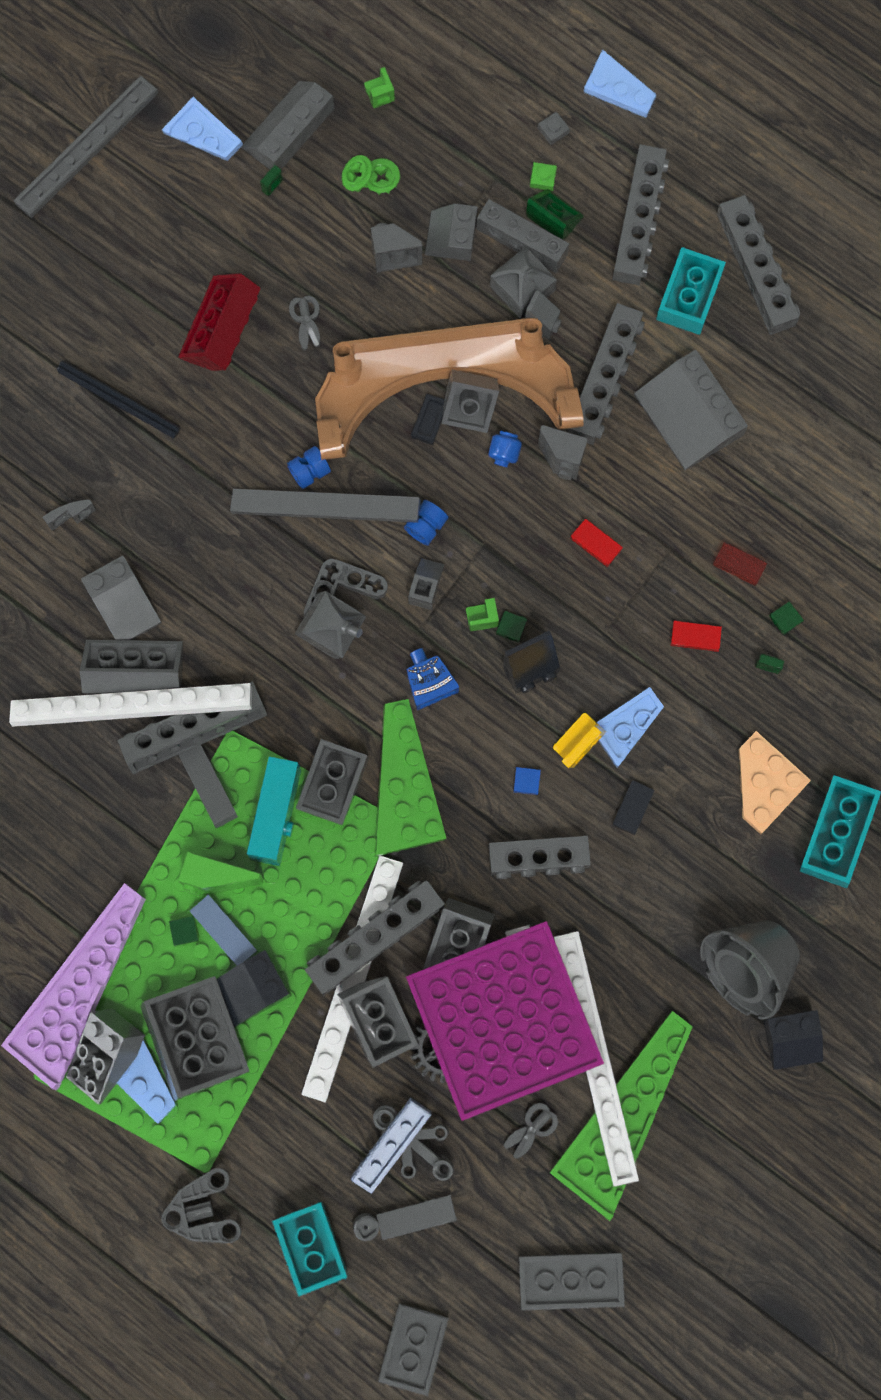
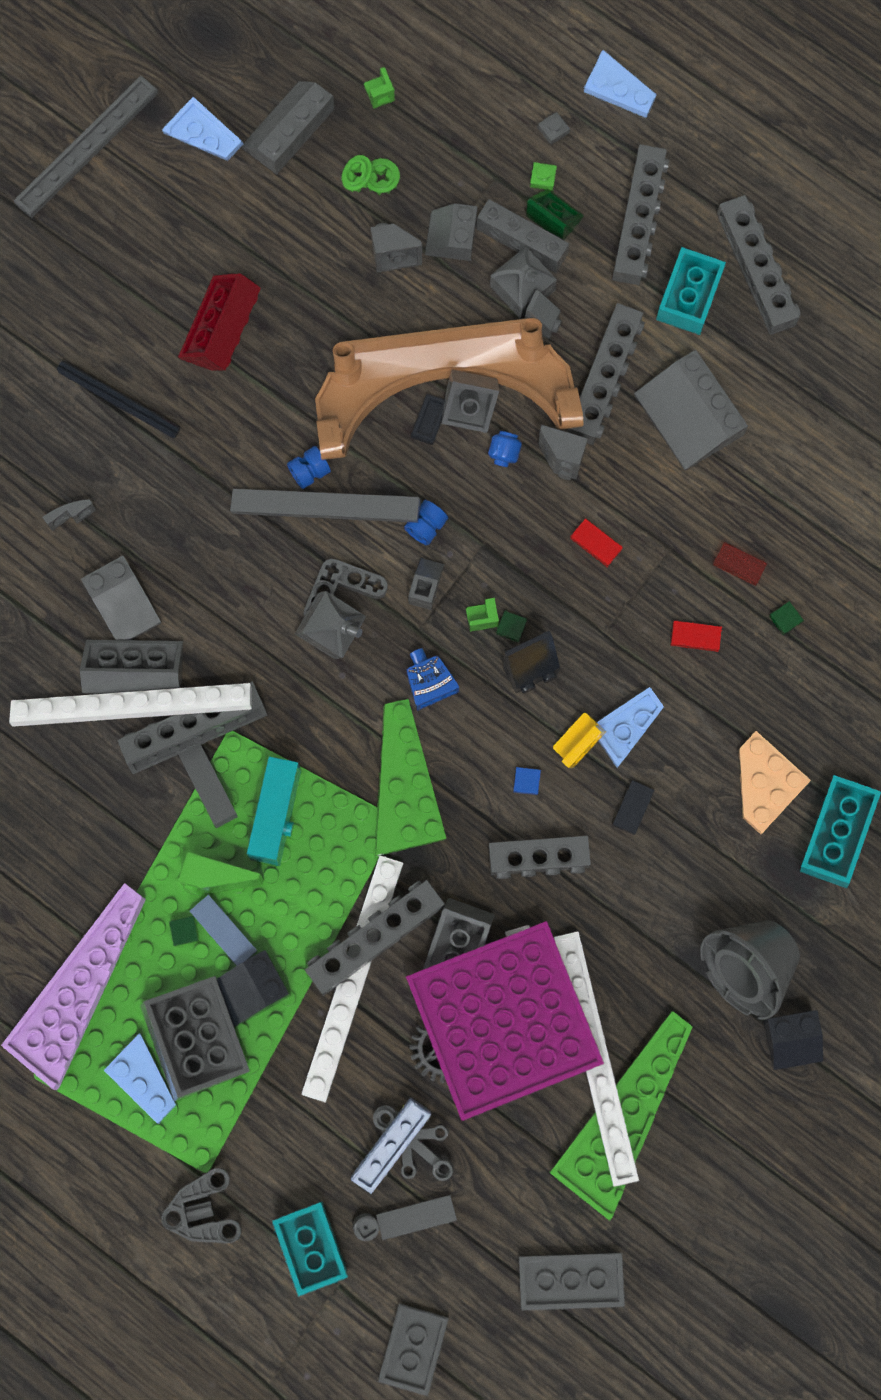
(104, 1053): dark grey slope -> none
(271, 180): dark green tile -> none
(307, 322): dark grey piece -> none
(332, 782): dark grey slope -> none
(377, 1020): dark grey slope -> none
(527, 1134): dark grey piece -> none
(770, 663): dark green tile -> none

